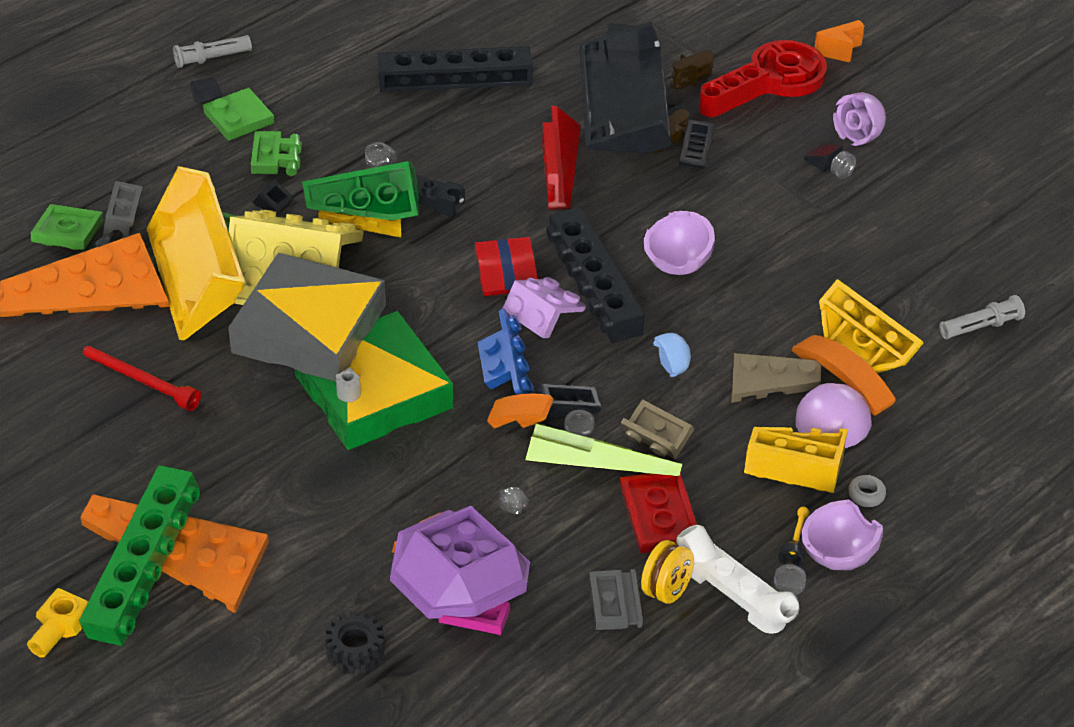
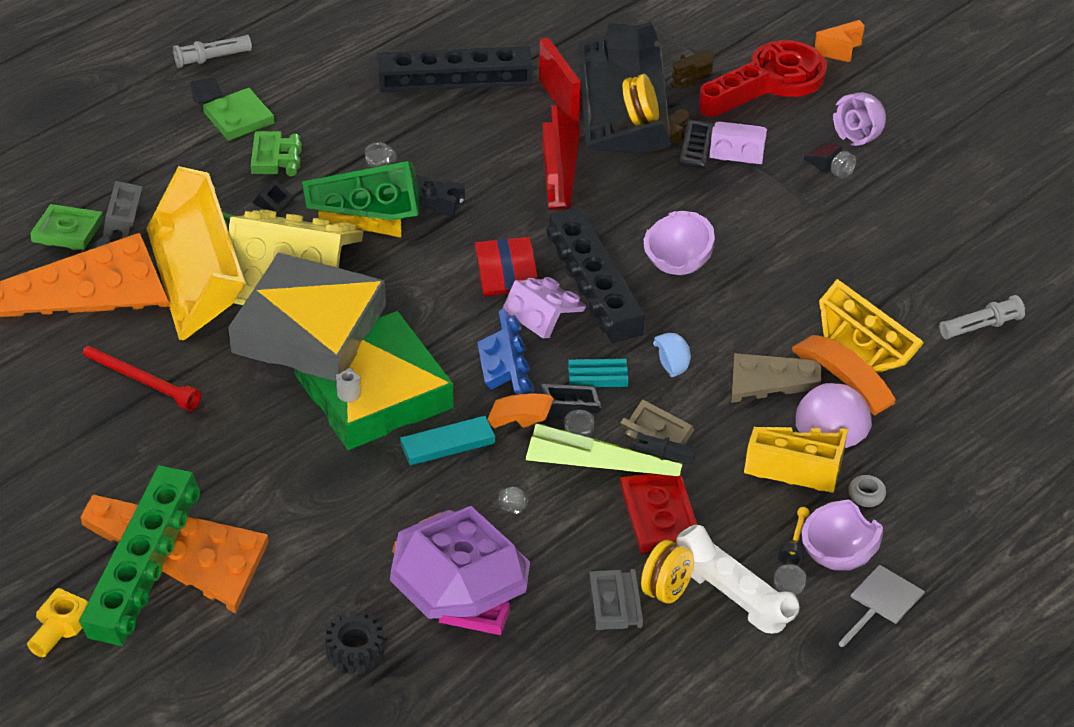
(447, 440): none -> teal tile
(559, 79): none -> red tile
(598, 372): none -> teal tile
(640, 100): none -> yellow head
(665, 448): none -> black axle
(738, 142): none -> lavender bracket
(885, 595): none -> light grey piece

